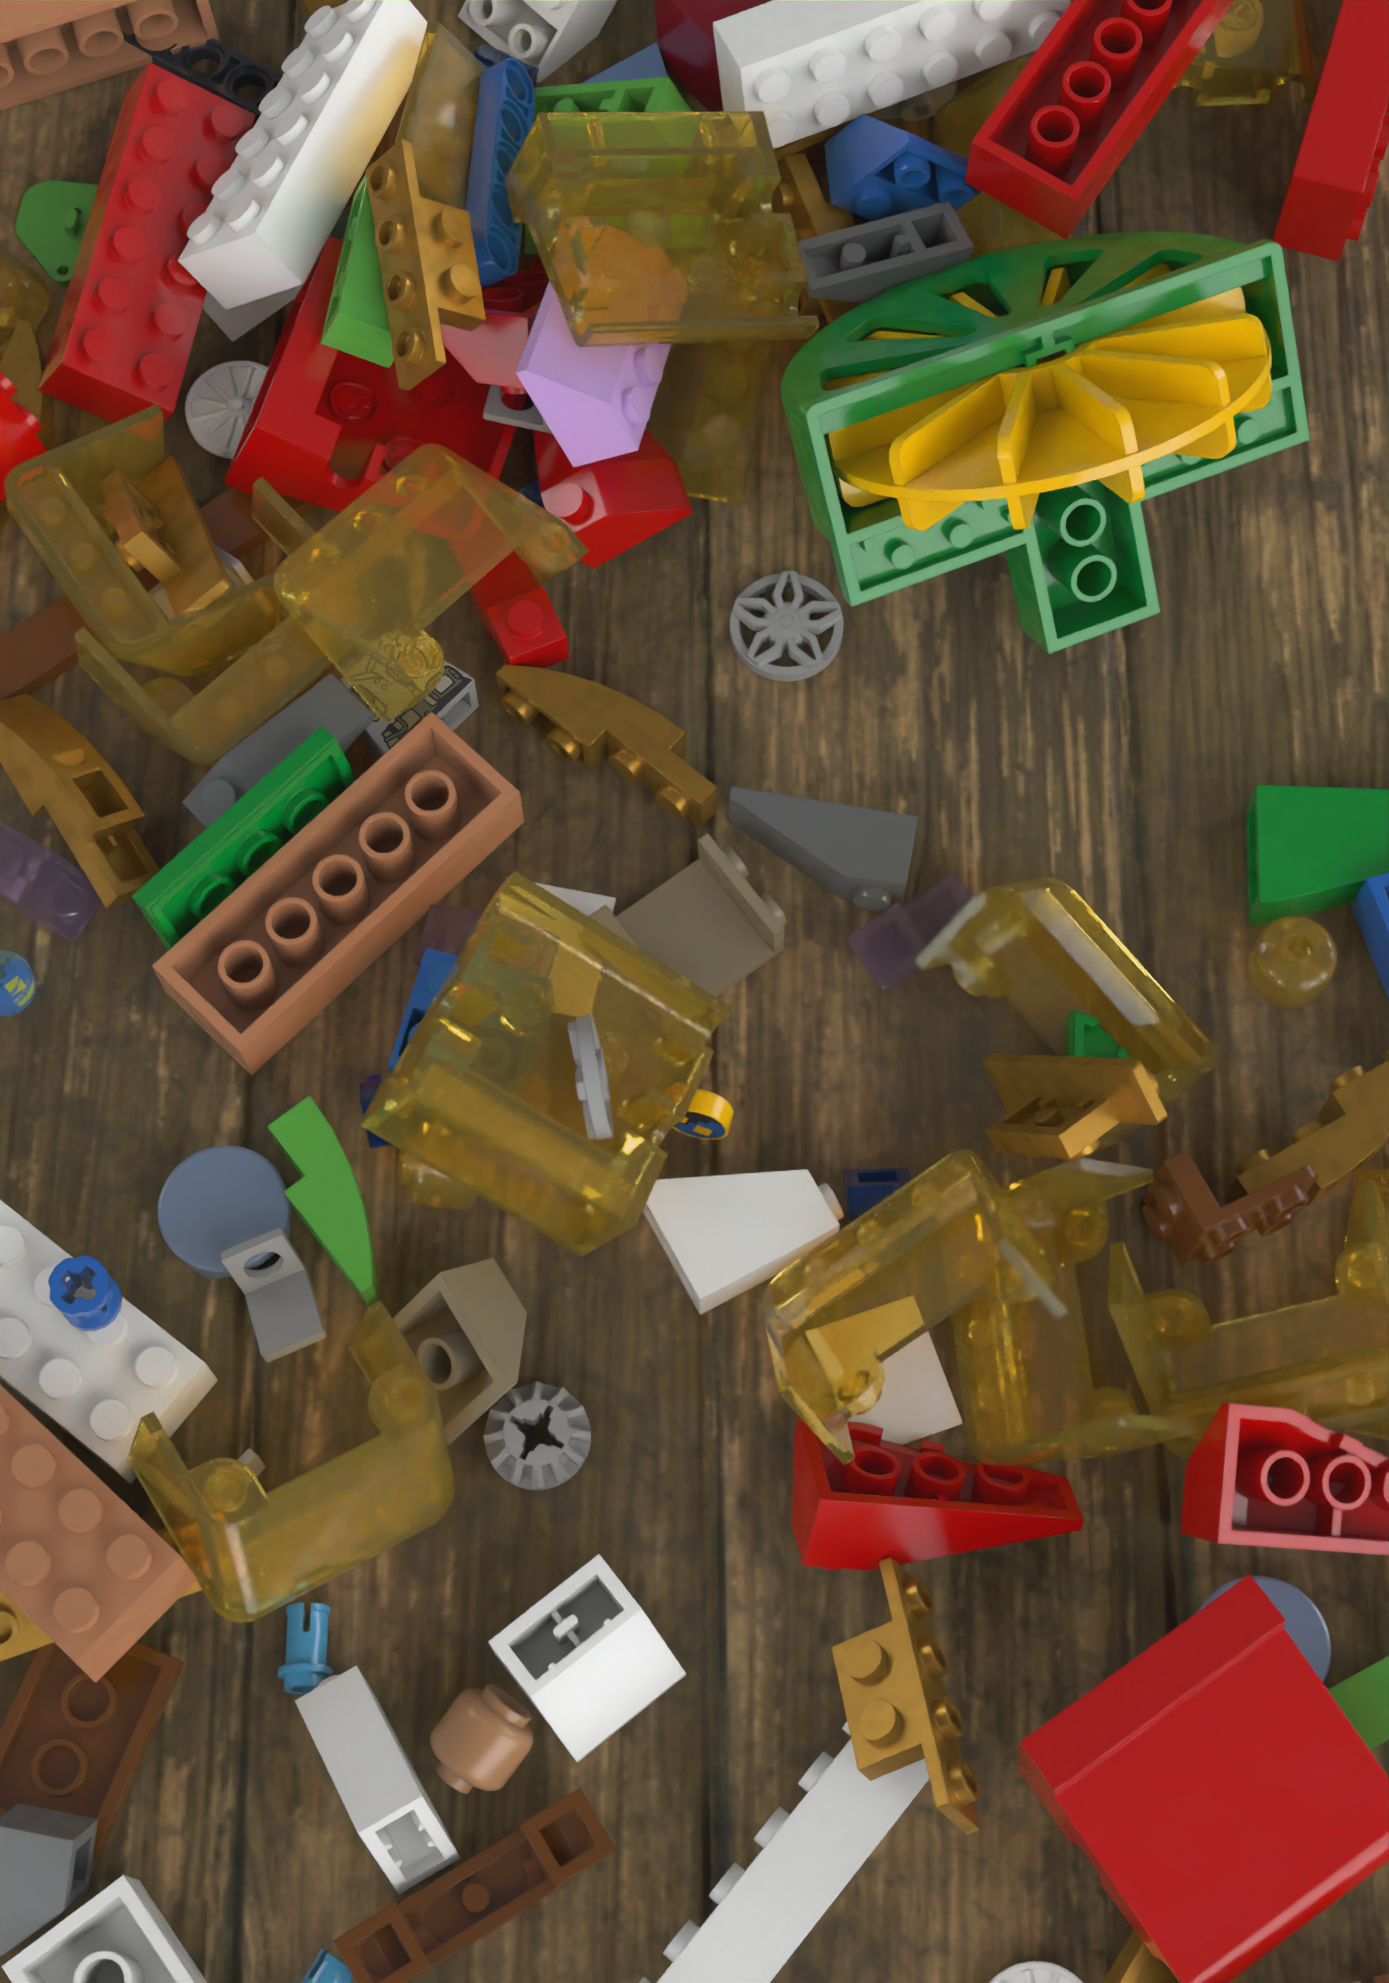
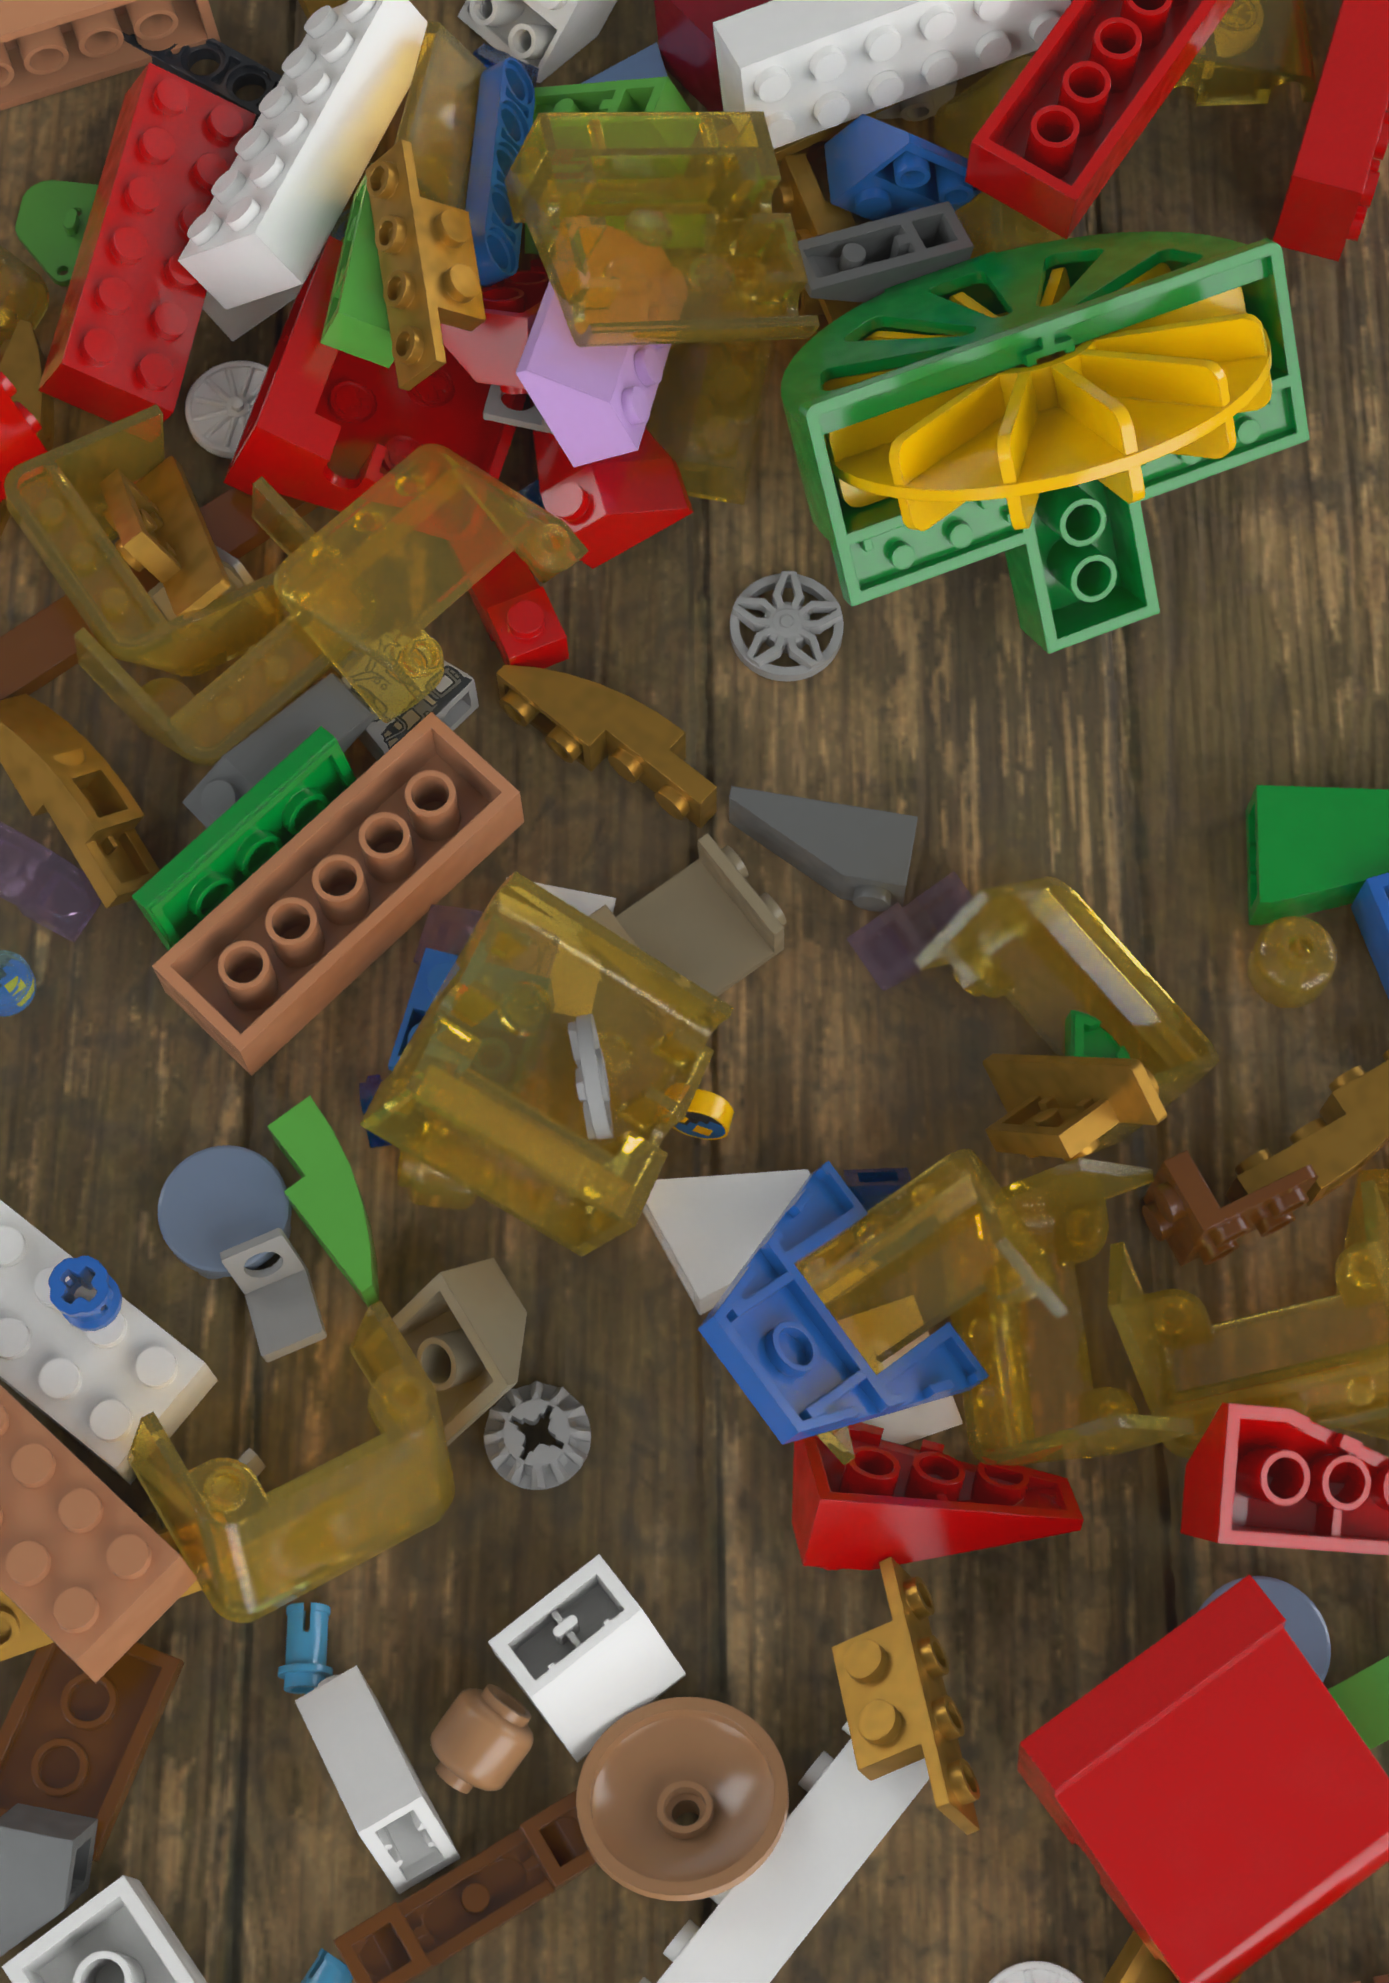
(673, 1762): none -> medium nougat dish
(793, 1351): none -> blue wing

